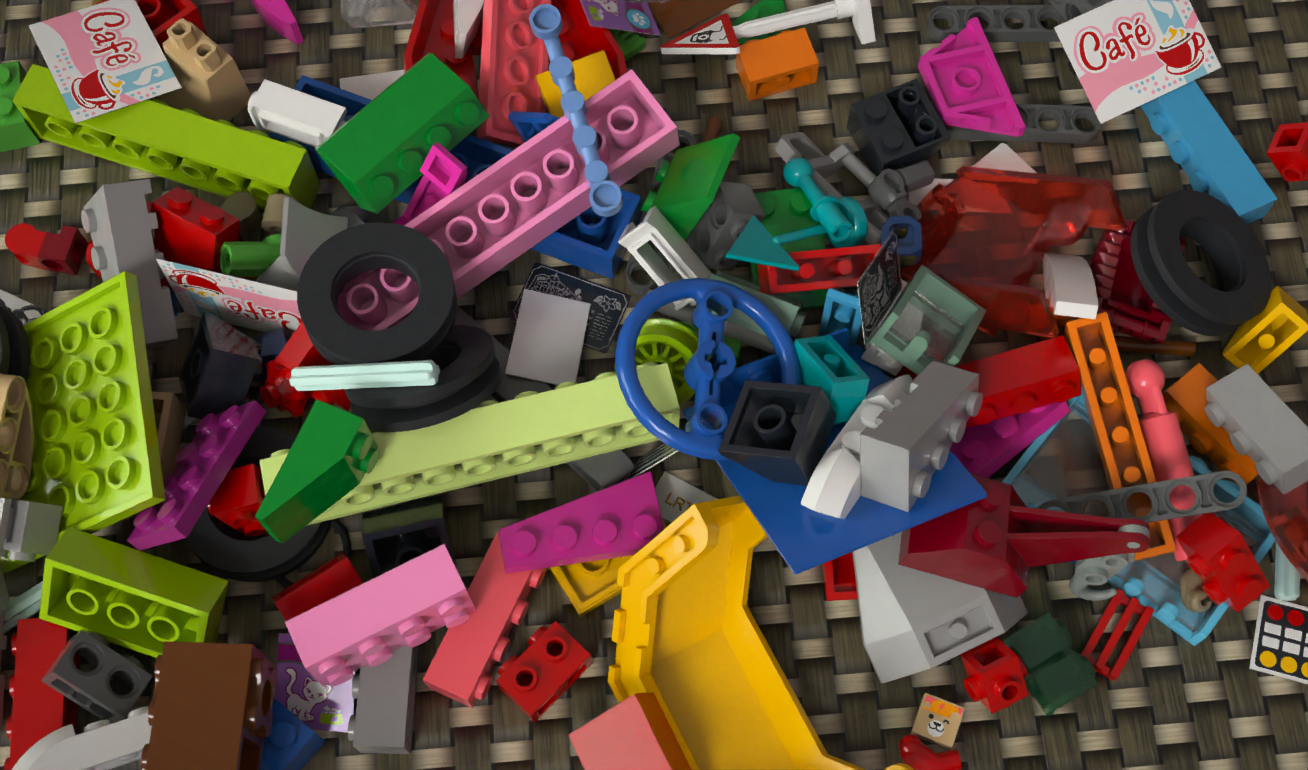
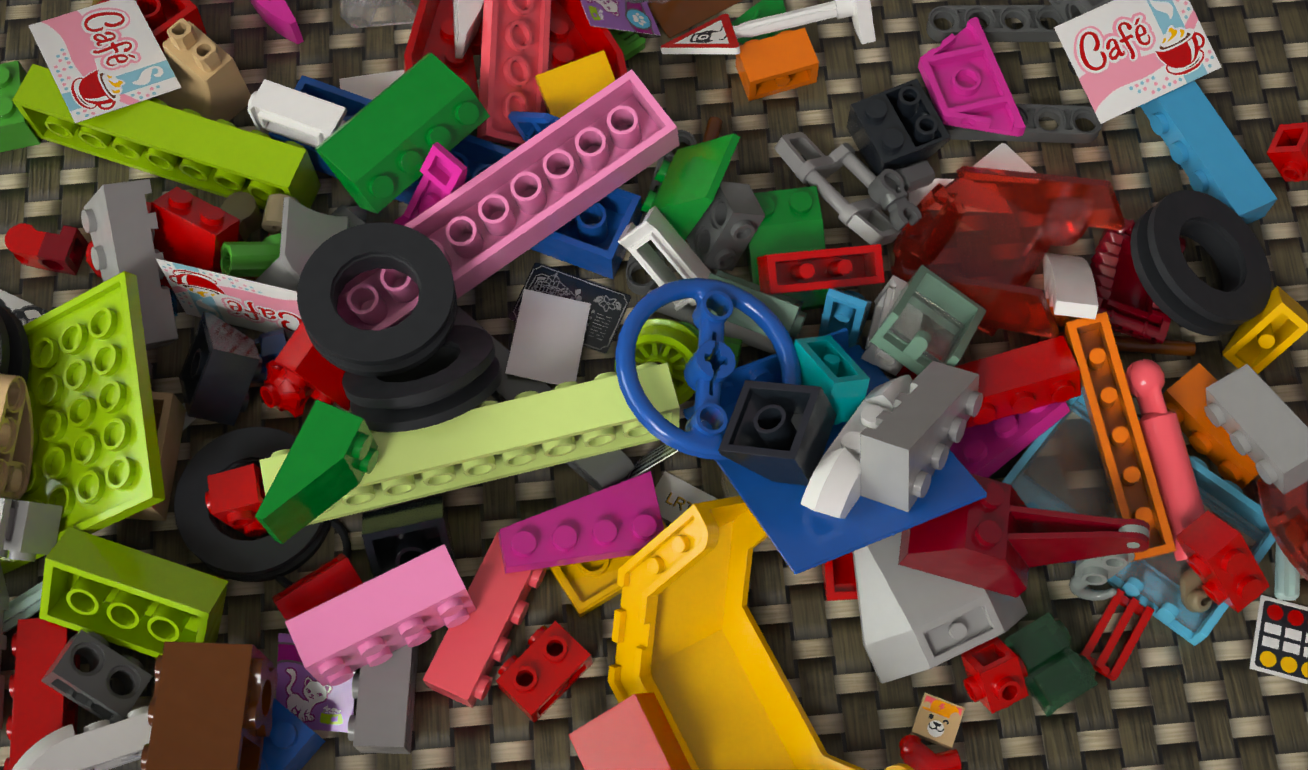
(197, 475): magenta plate -> none
(365, 375): light aqua axle -> none
(604, 194): medium blue bar -> none
(760, 247): teal piece -> none
(824, 209): teal pin -> none
(879, 286): black sticker -> none
(908, 238): dark blue rock -> none
(1159, 494): dark grey beam -> none

